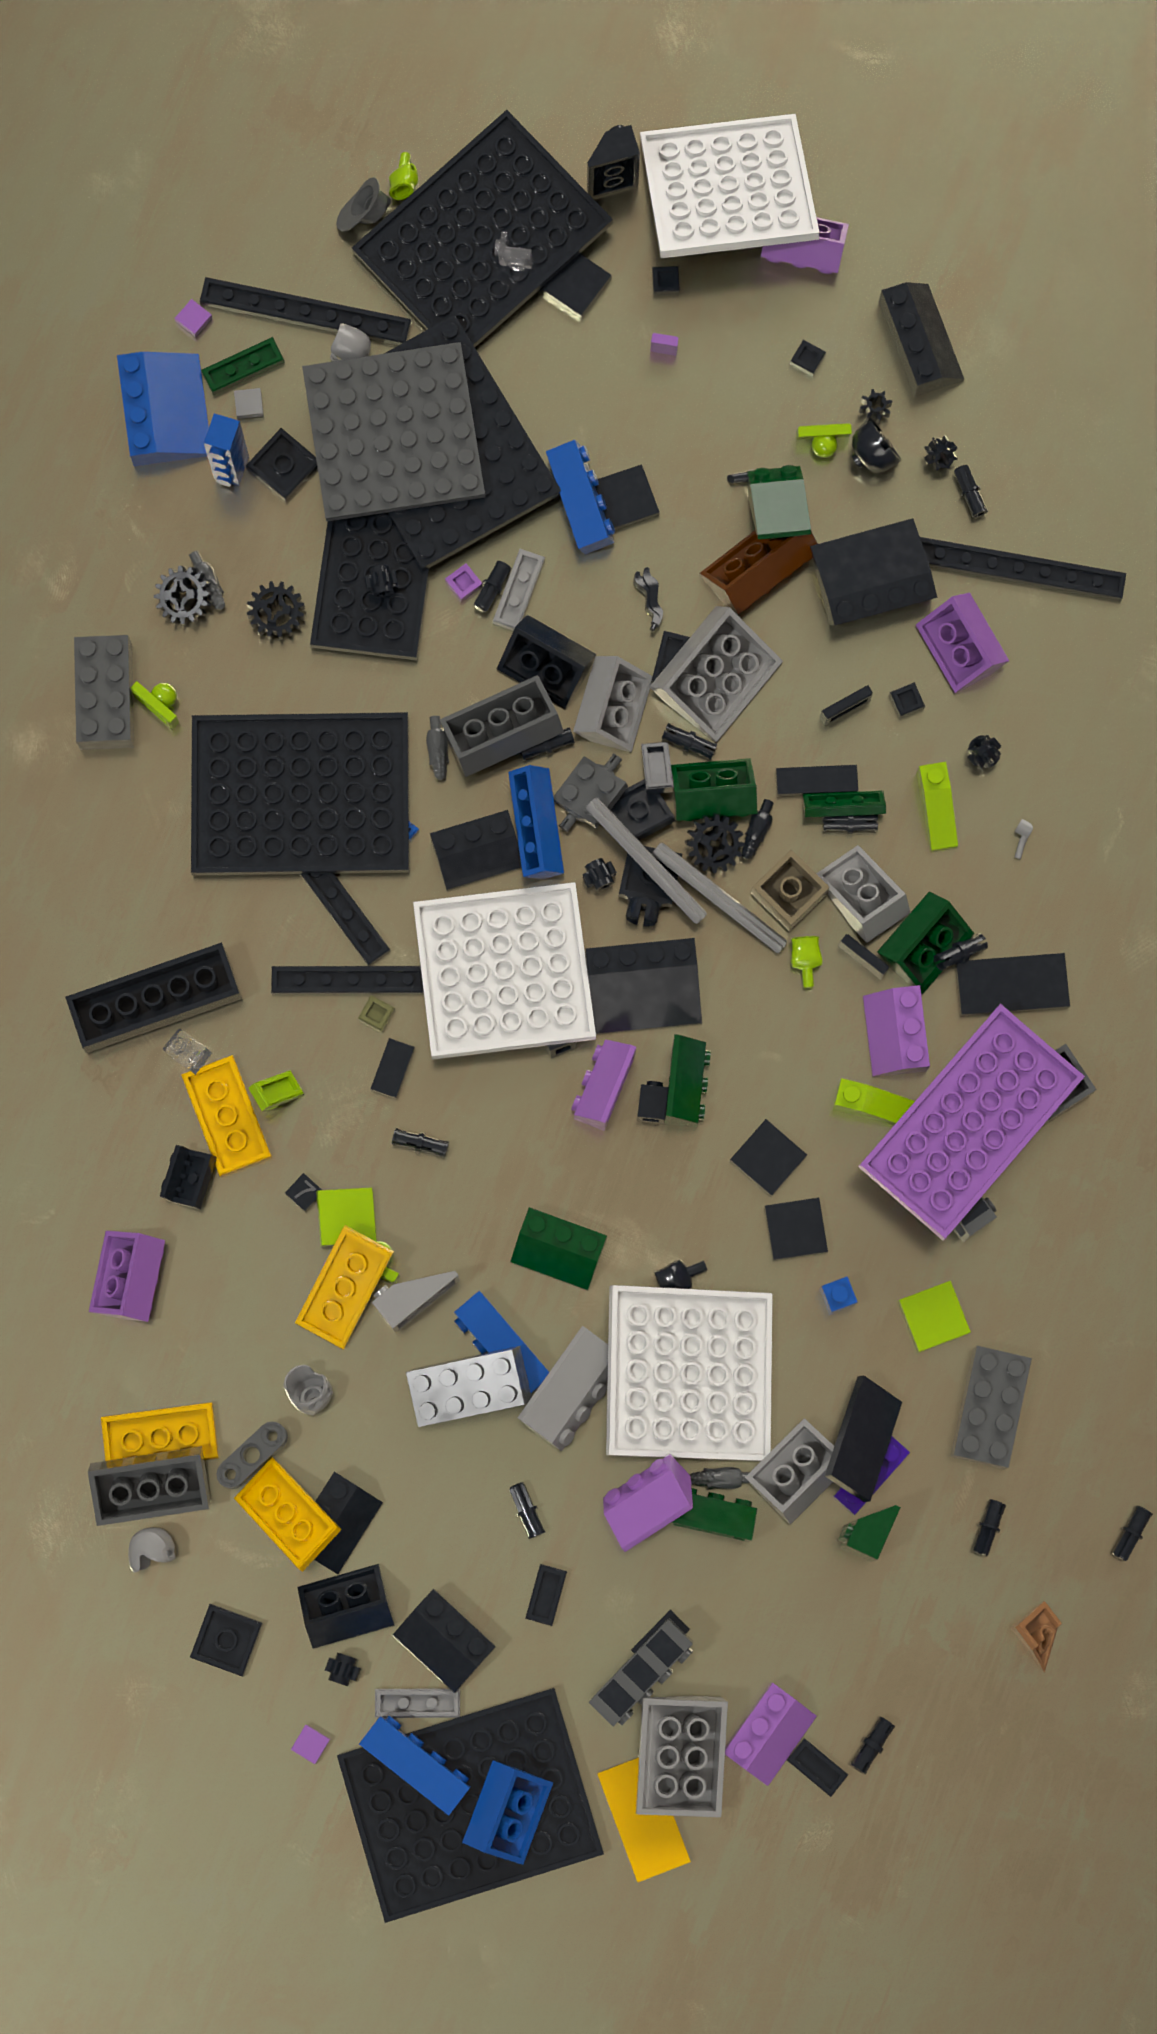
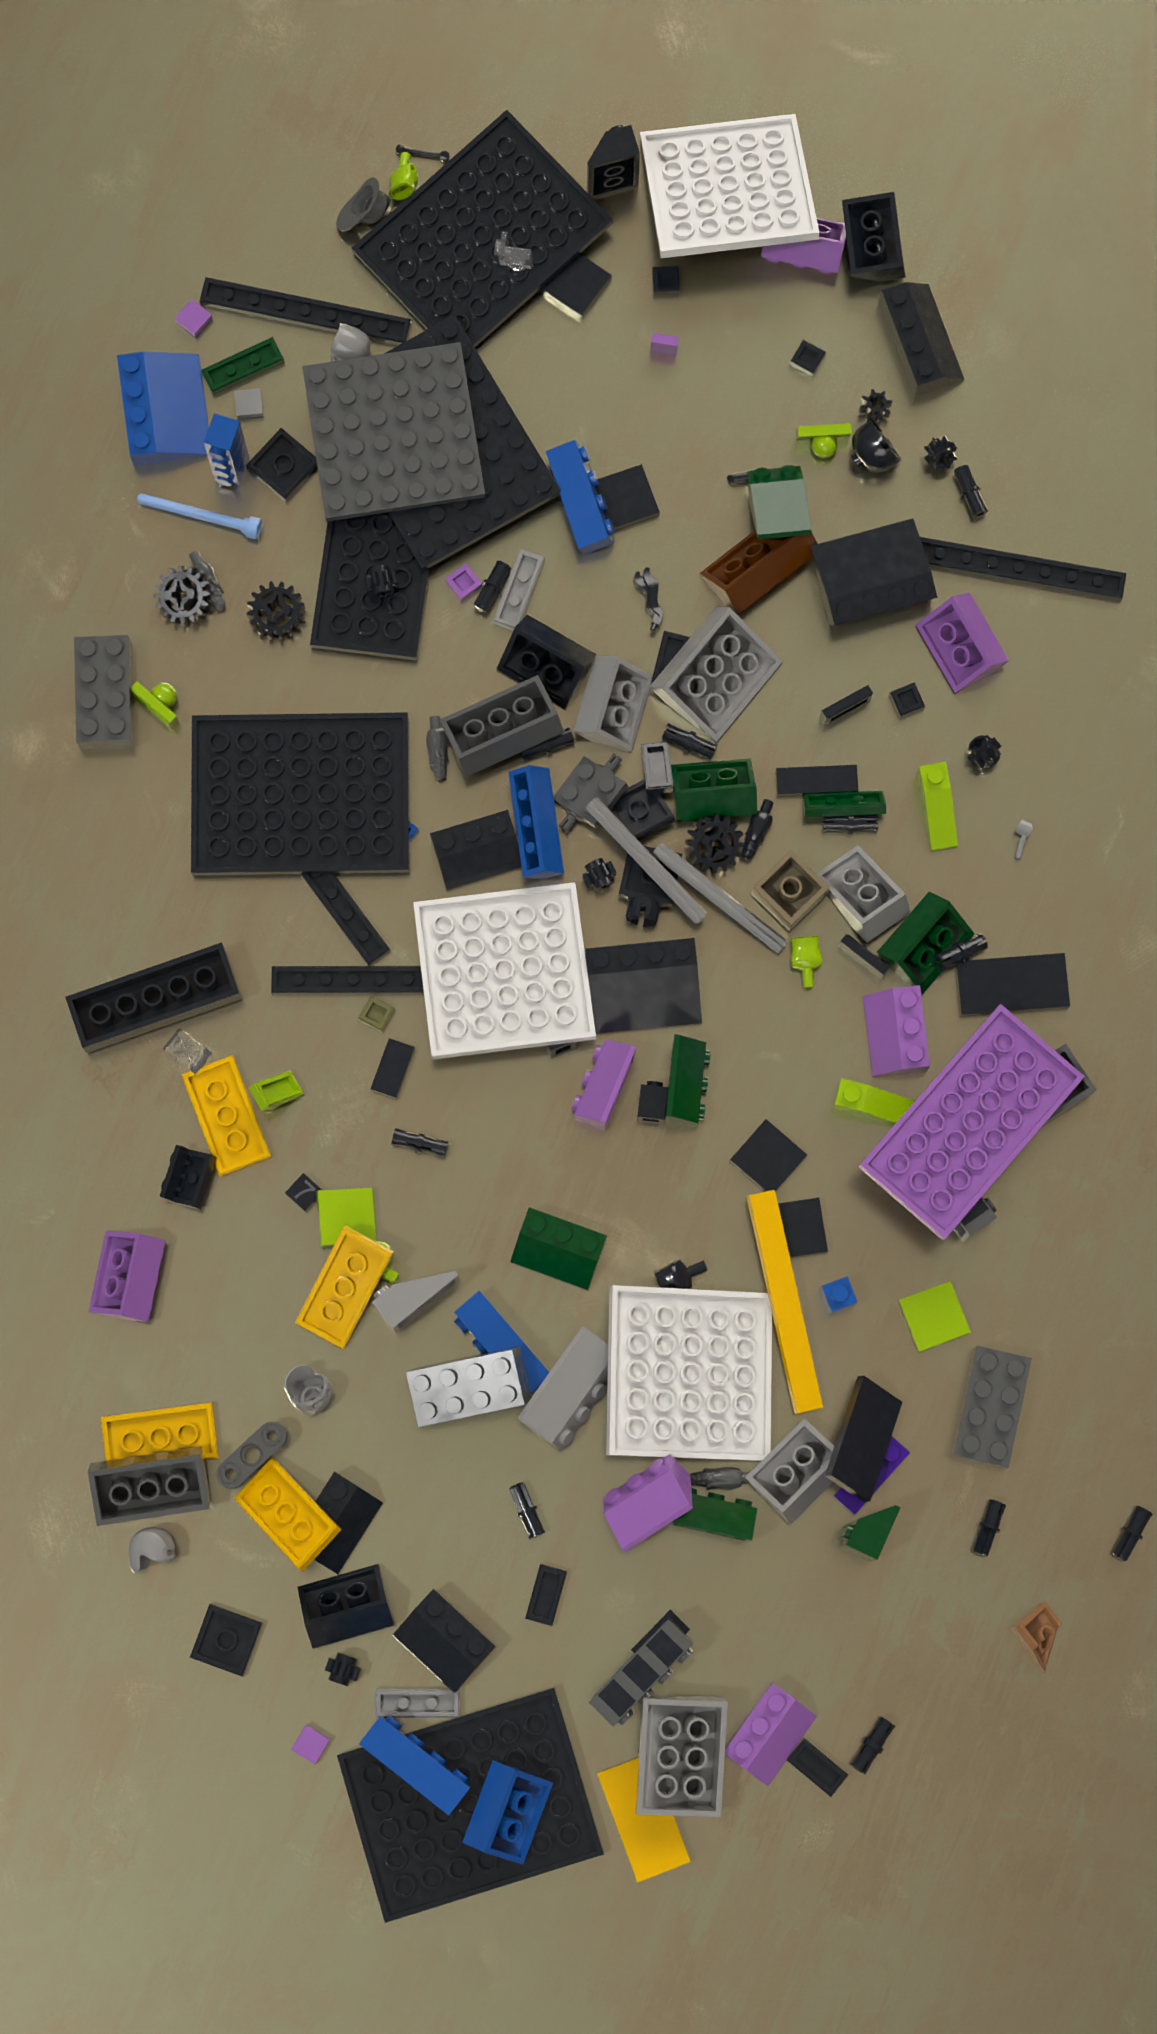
(249, 526): none -> light blue piece
(443, 156): none -> black hinge
(784, 1301): none -> yellow tile
(874, 237): none -> black slope

